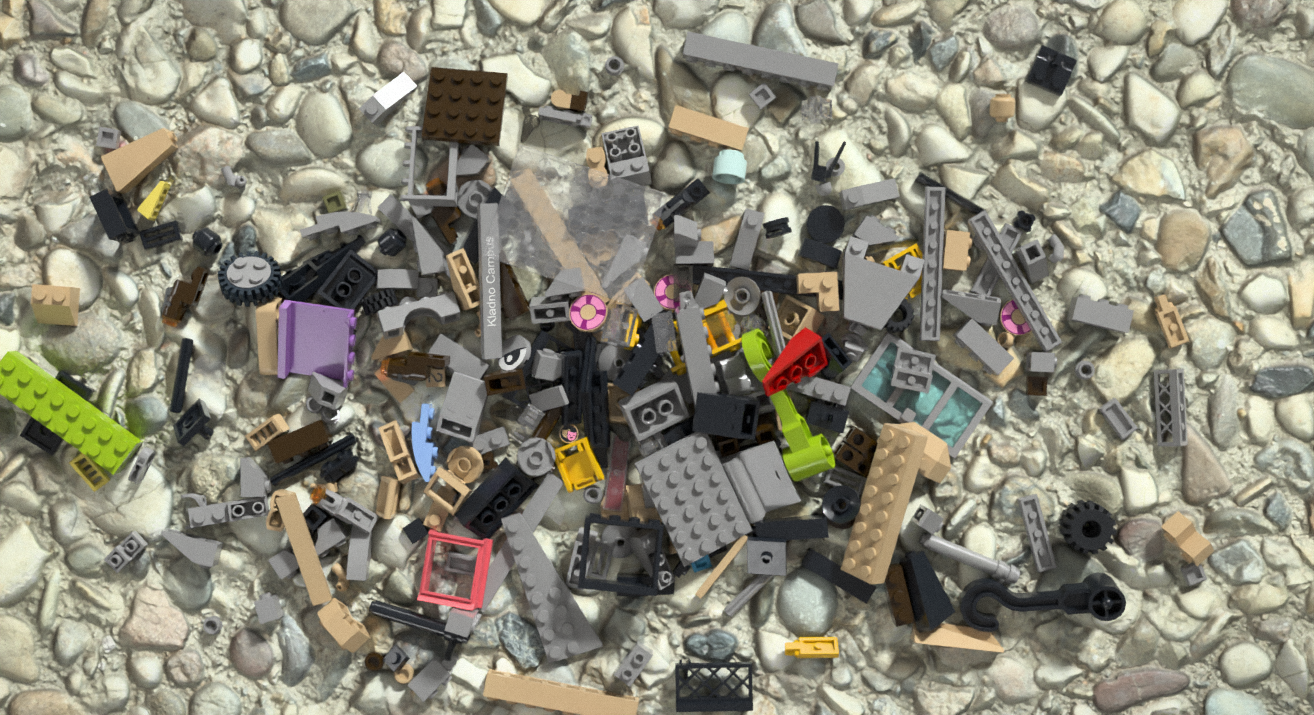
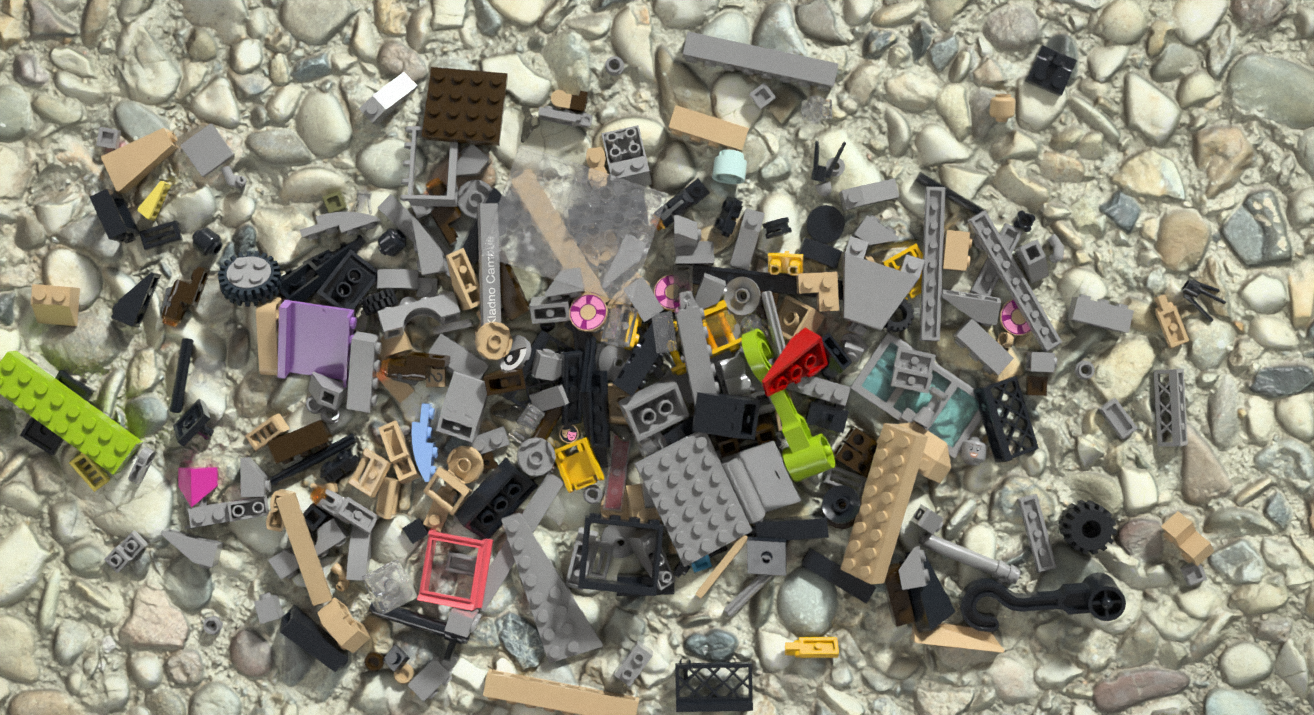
(134, 303): none -> black slope
(197, 482): none -> dark pink slope
(207, 150): none -> light grey tile
(313, 638): none -> black slope
(363, 371): none -> light grey brick
(373, 474): none -> tan plate
(389, 587): none -> clear slope
(453, 326): none -> clear tile
(493, 340): none -> tan tile
(730, 208): none -> black hinge
(785, 263): none -> yellow hips
(912, 570): none -> light grey slope
(926, 414): none -> light grey piece
(973, 451): none -> light grey head
(994, 423): none -> black fence
(1194, 288): none -> black plant

